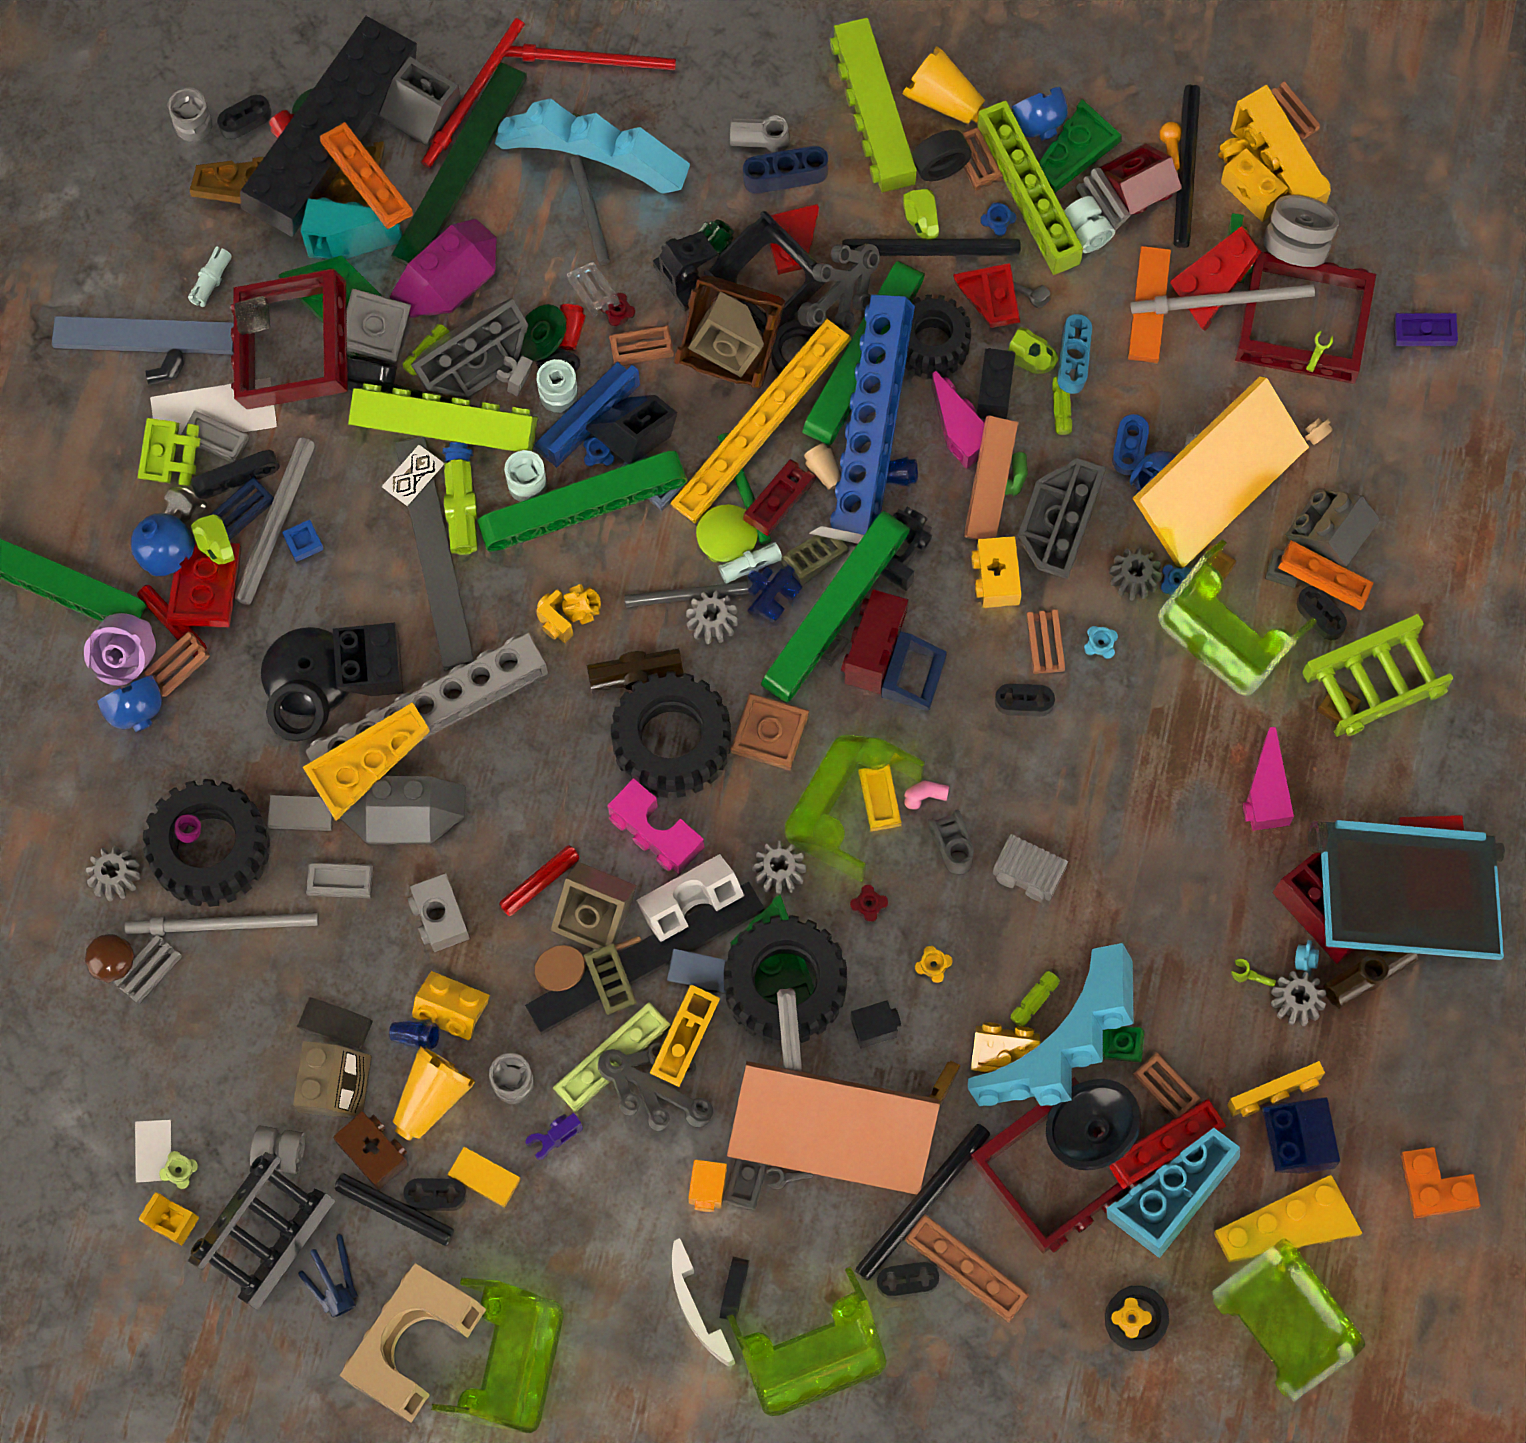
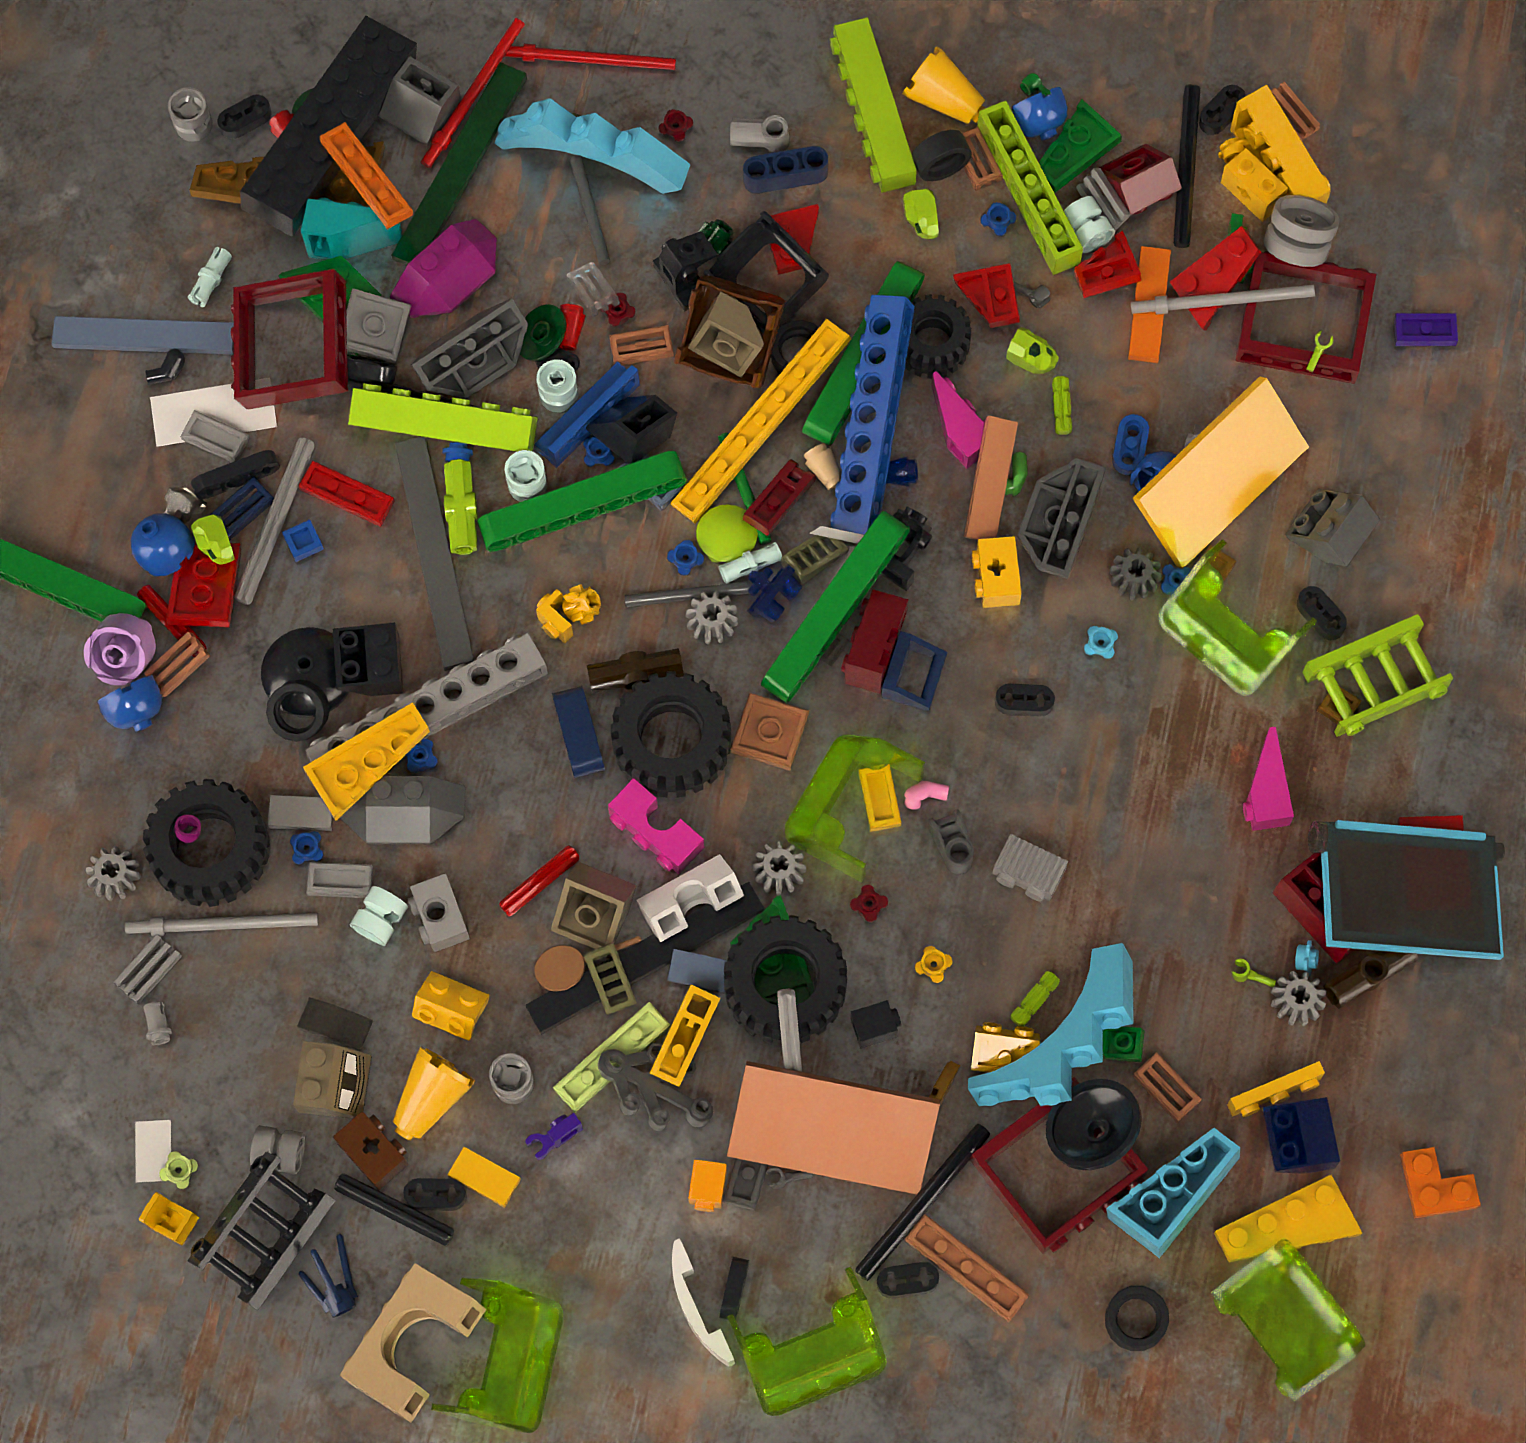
(109, 957): reddish brown hair -> none
(157, 1023): none -> light grey pin
(159, 452): lime plate -> none
(252, 315): clear smoke tile -> none
(311, 839): none -> blue plate
(346, 493): none -> red tile
(378, 916): none -> light aqua wheel
(413, 475): white sticker -> none
(415, 1033): clear blue cone -> none
(421, 764): none -> blue plate
(437, 333): lime axle -> none
(518, 375): light grey tile -> none
(578, 732): none -> dark blue beam
(676, 117): none -> dark red plate
(685, 548): none -> blue plate
(865, 261): dark grey plant -> none
(940, 247): black axle -> none
(995, 383): black brick -> none
(1031, 83): none -> green hand
(1042, 616): nougat tile -> none
(1081, 344): dark azure beam -> none
(1108, 268): none -> red wing
(1131, 1327): yellow plate -> none
(1166, 1143): red tile -> none
(1171, 135): light orange bar -> none
(1217, 105): none -> black beam
(1277, 575): dark grey tile -> none
(1318, 430): tan plate -> none
(1325, 575): orange tile -> none

